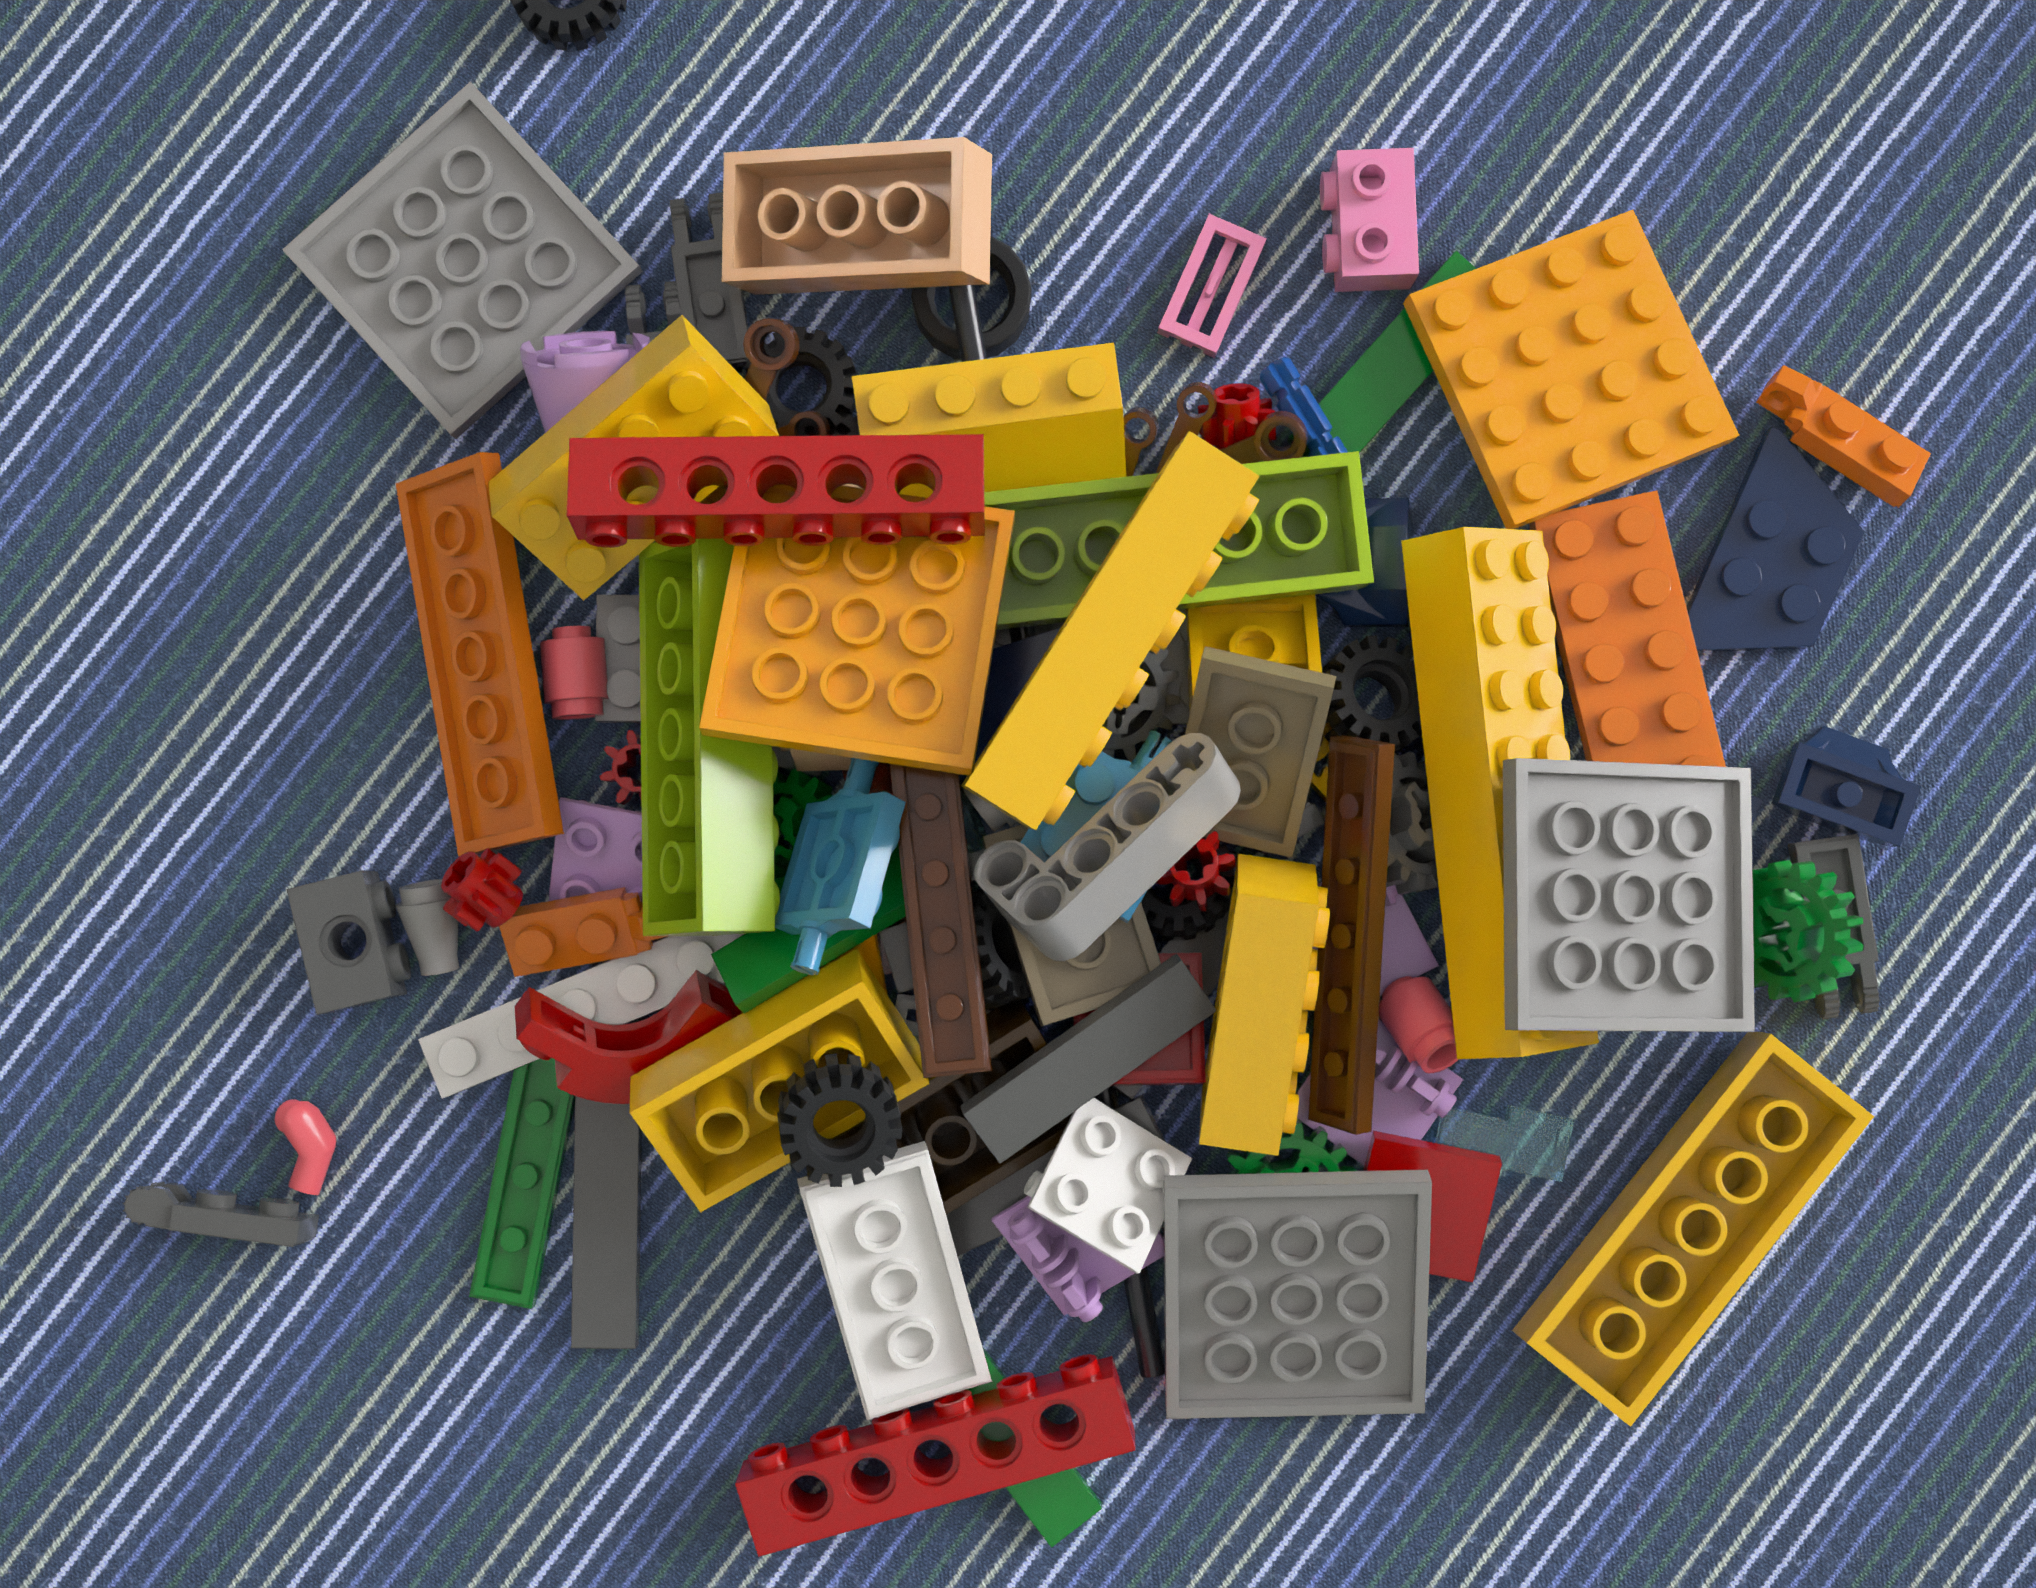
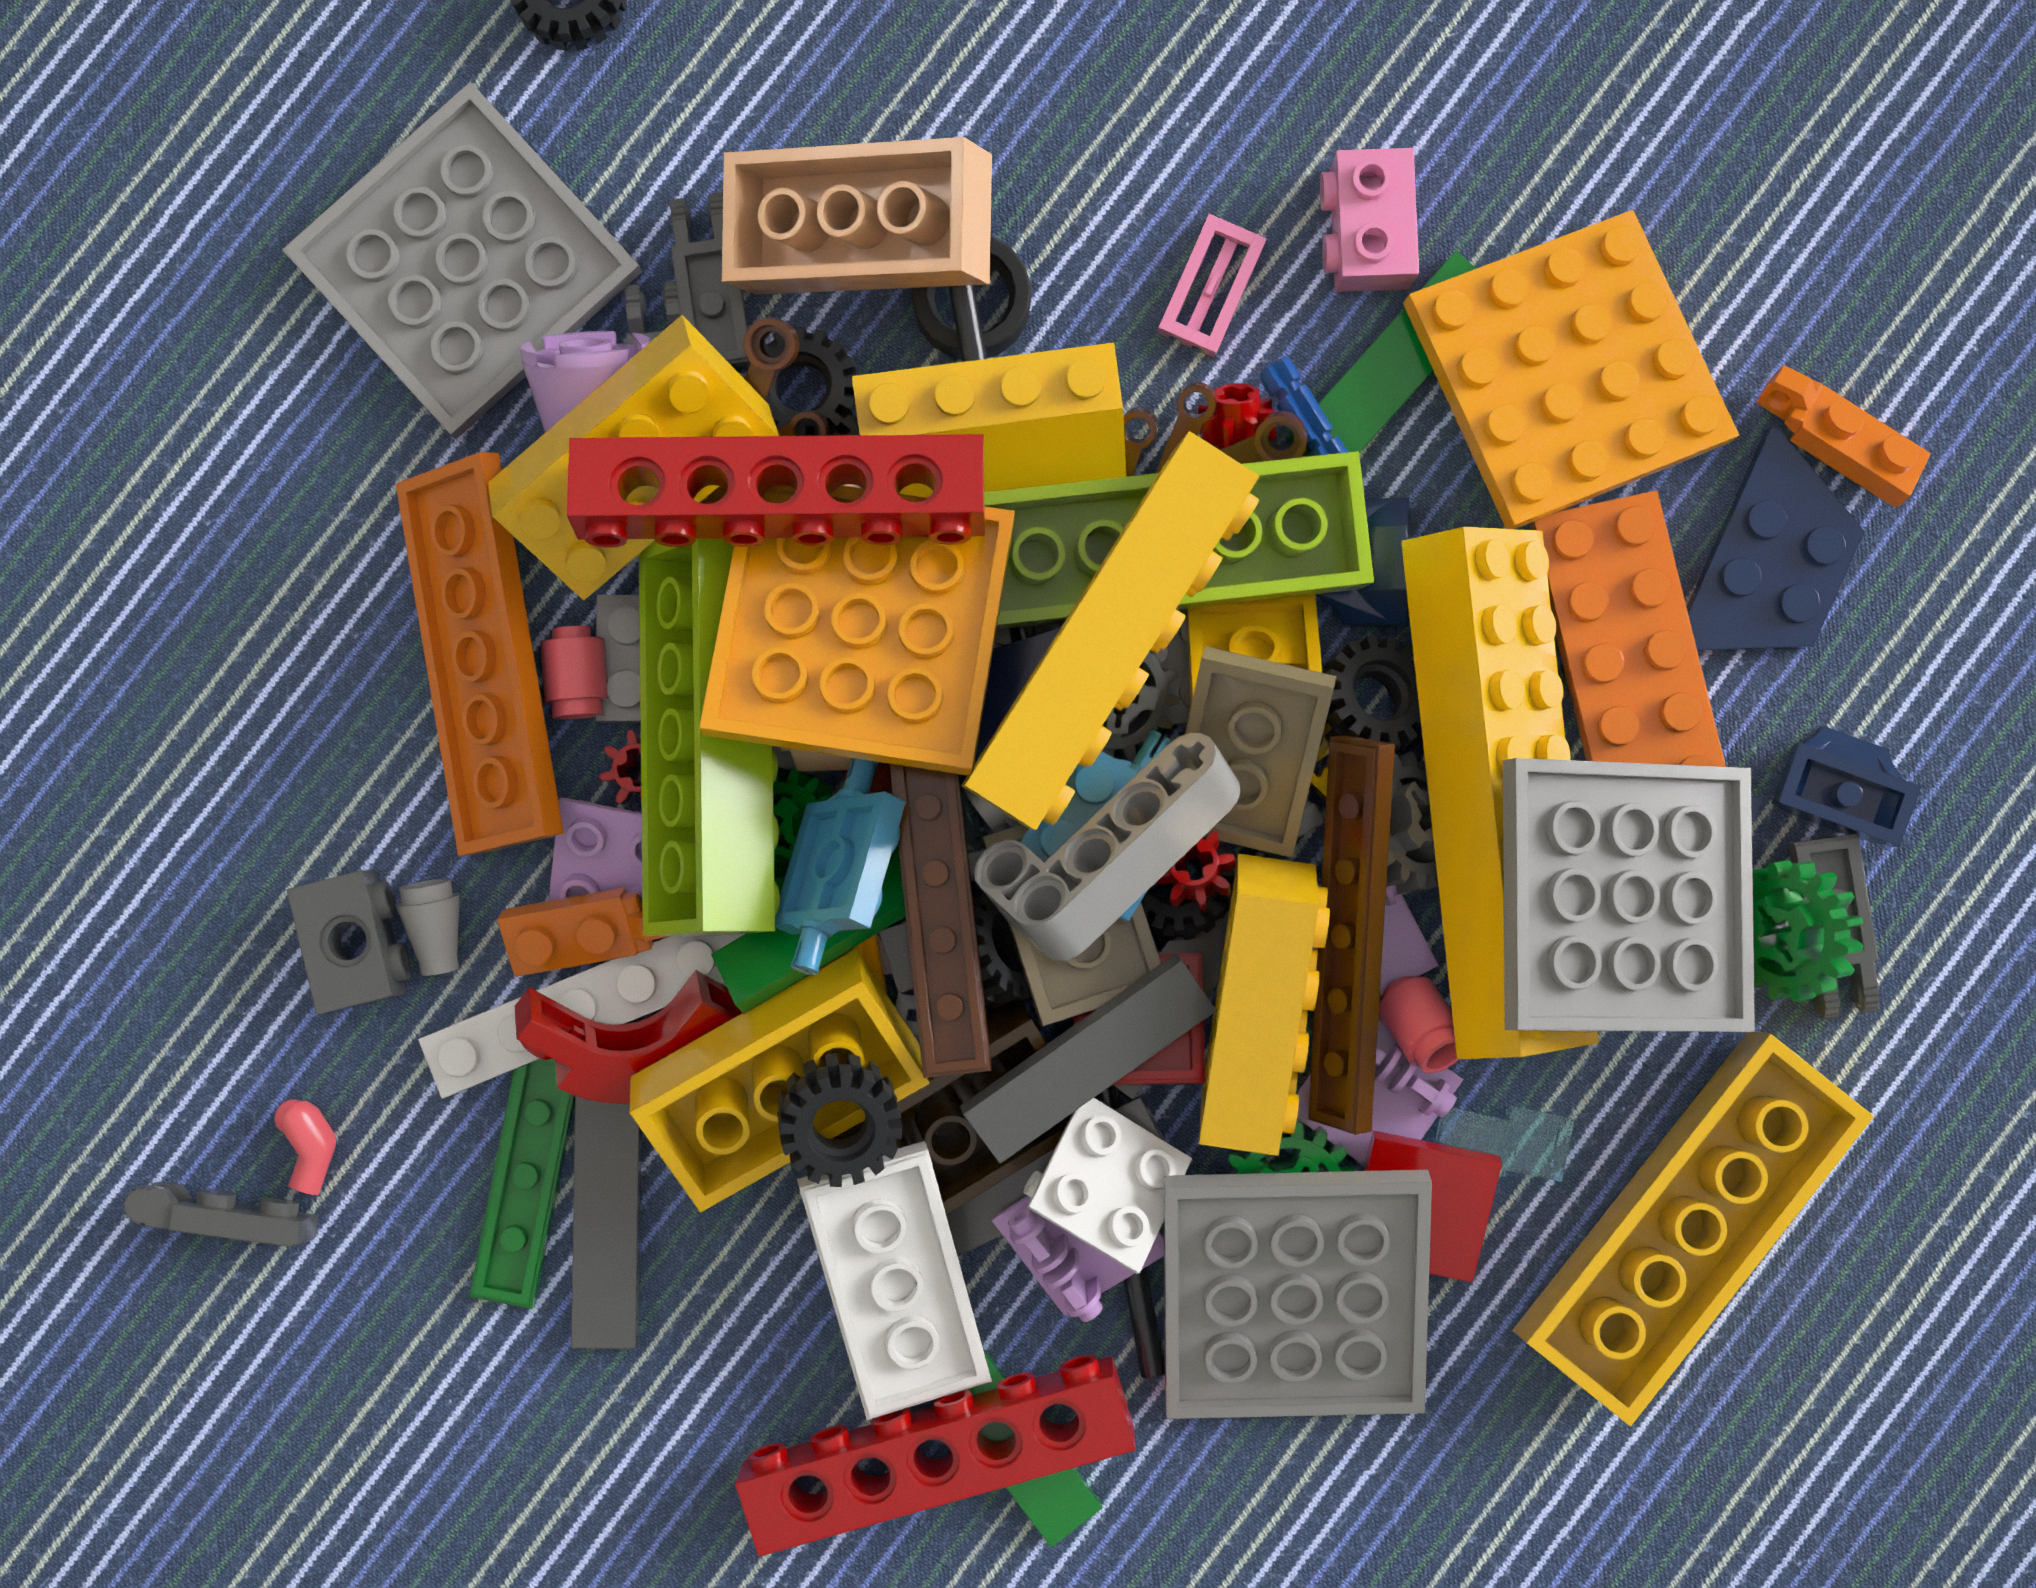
(482, 889): red gear -> none

